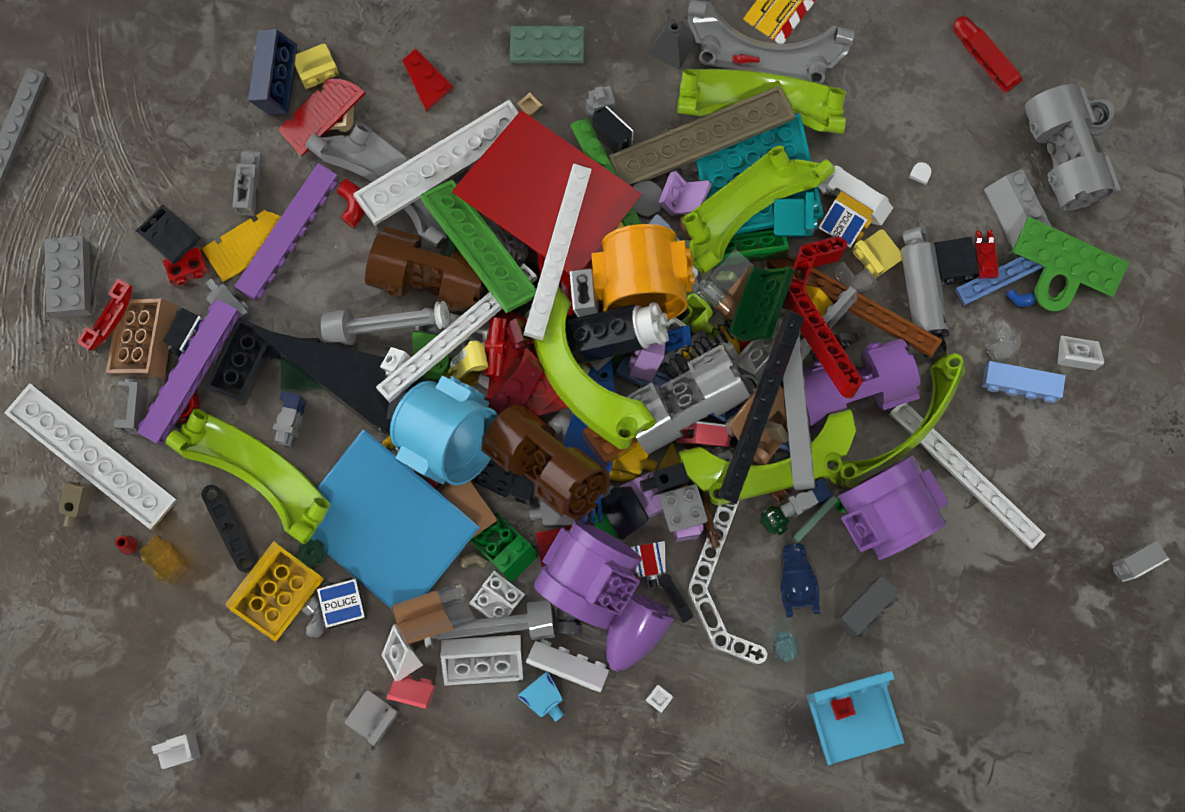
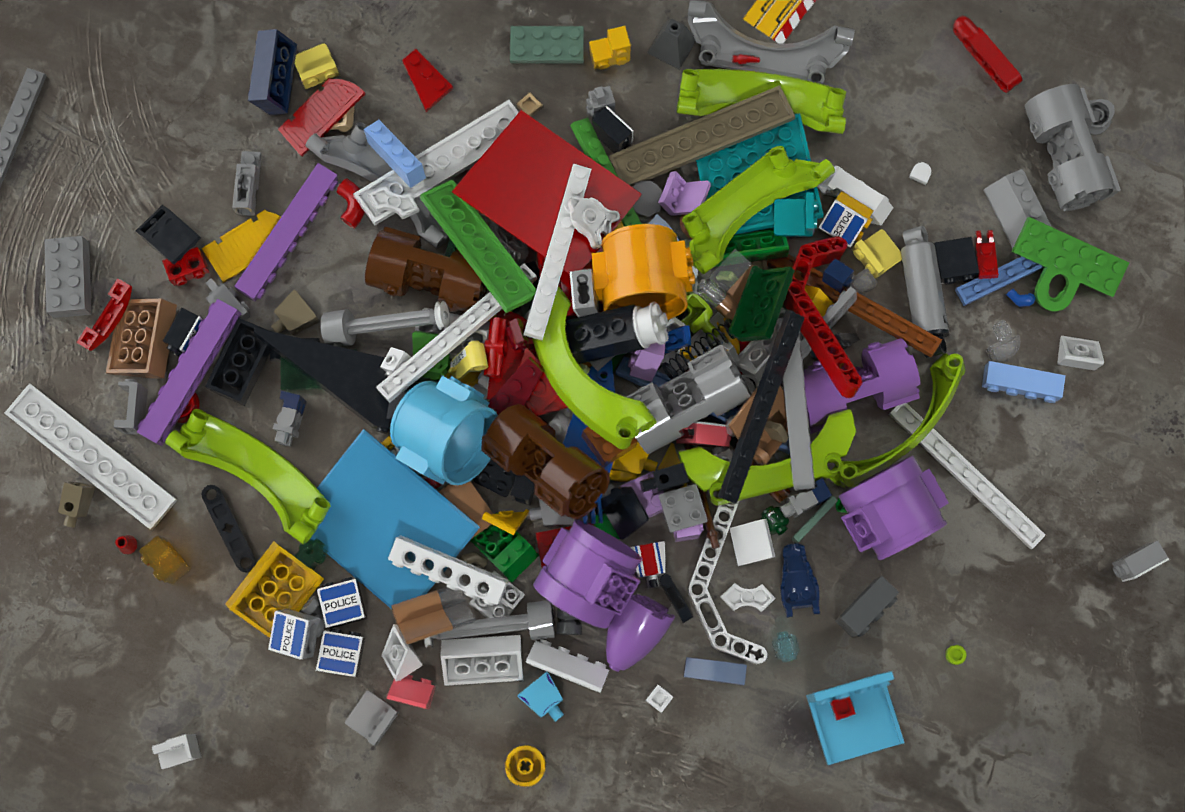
(294, 315): none -> dark tan torso
(294, 633): none -> piece
(340, 653): none -> piece
(386, 200): none -> white tile
(394, 153): none -> light blue brick
(477, 575): none -> white brick
(506, 520): none -> yellow tile
(513, 764): none -> yellow brick
(591, 219): none -> white tile
(611, 50): none -> yellow brick
(715, 671): none -> sand blue slope
(738, 597): none -> white tile
(752, 542): none -> white tile
(838, 276): none -> dark blue brick
(955, 654): none -> lime tile

